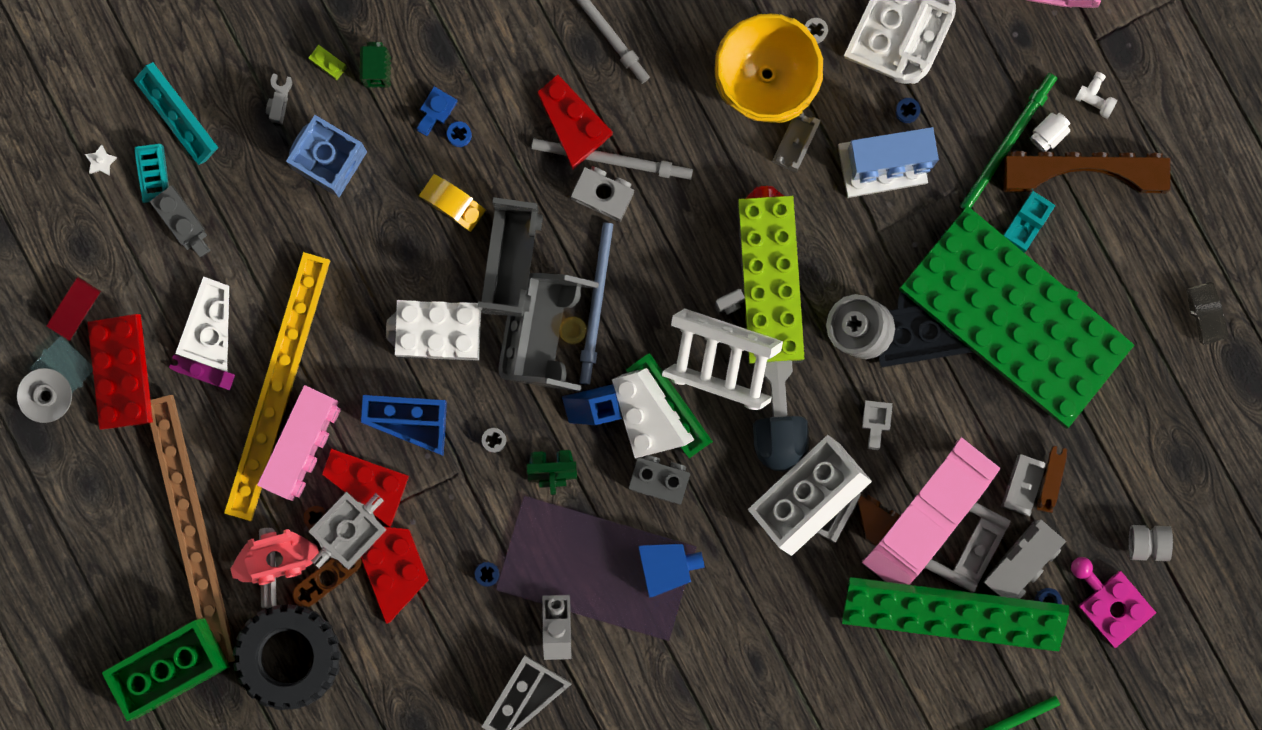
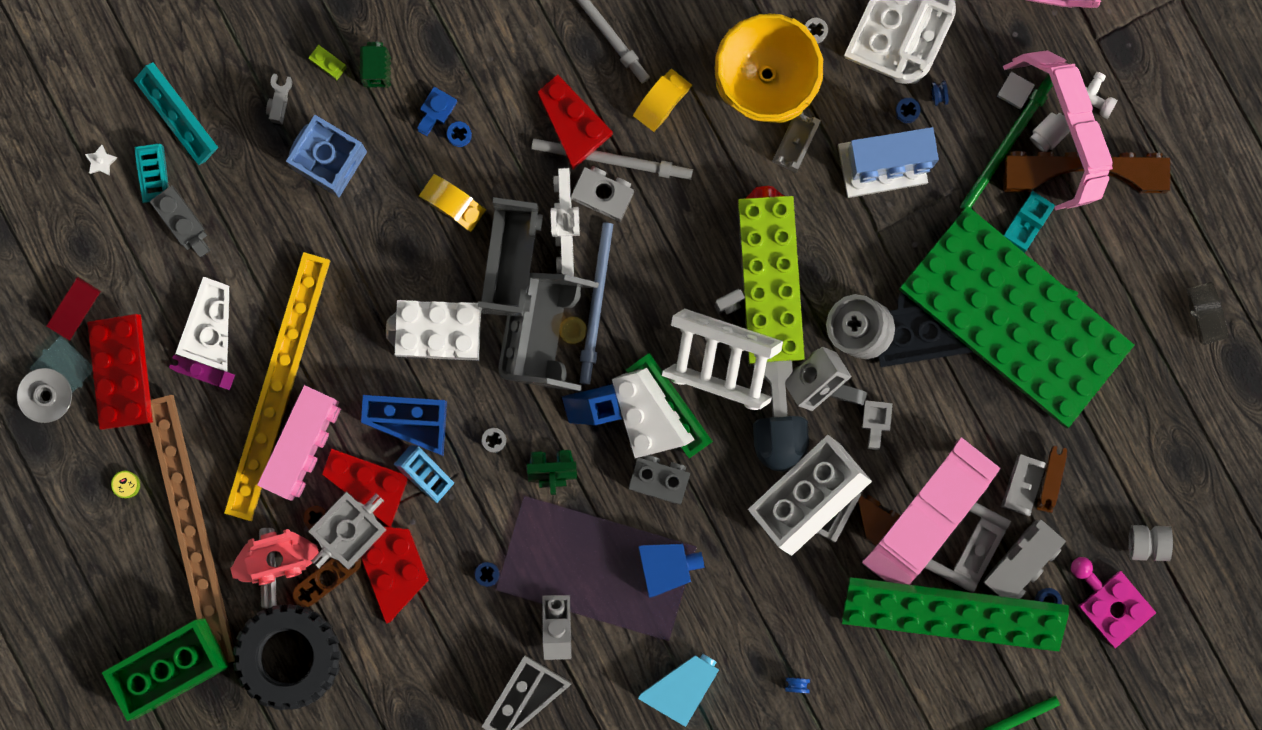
(125, 484): none -> light yellow tile
(408, 457): none -> dark azure slope
(564, 222): none -> white plate
(662, 99): none -> yellow brick
(682, 689): none -> medium azure slope
(797, 685): none -> blue bush
(830, 376): none -> light grey brick
(850, 395): none -> dark grey beam
(939, 93): none -> dark blue bush
(1015, 90): none -> white tile
(1080, 120): none -> bright pink windscreen

